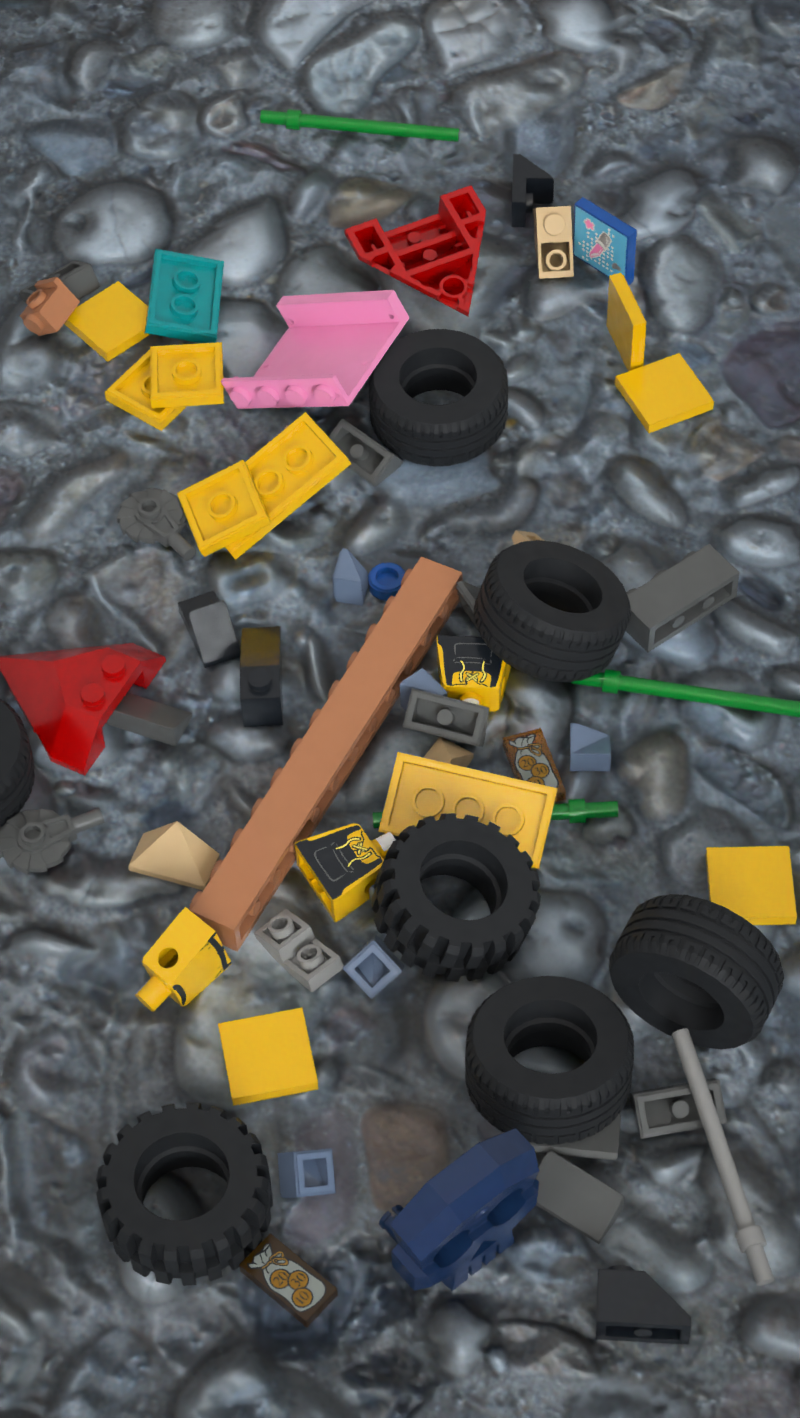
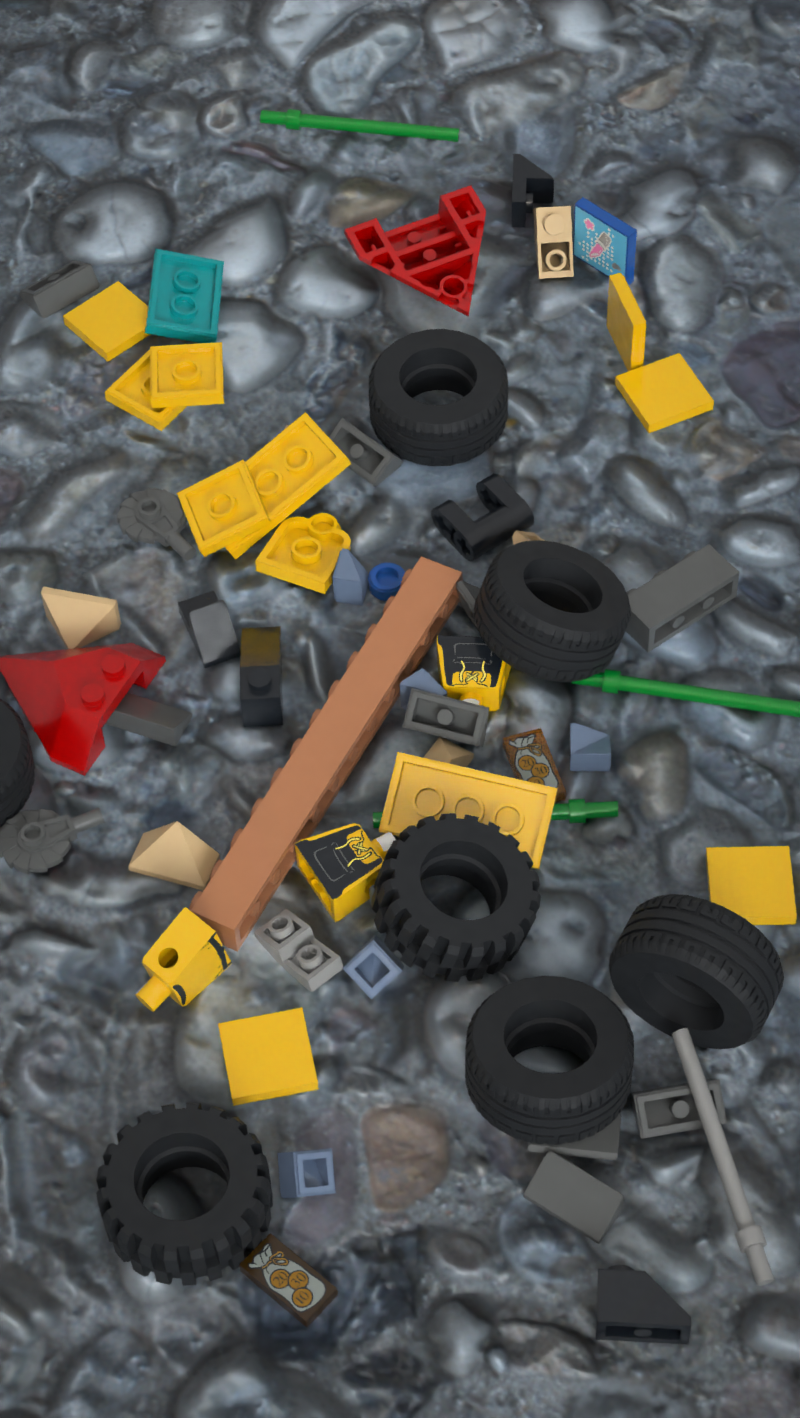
(48, 307): nougat brick -> none
(80, 616): none -> tan slope
(304, 551): none -> yellow plate
(324, 352): bright pink panel -> none
(464, 1213): dark blue brick -> none
(477, 537): none -> black connector

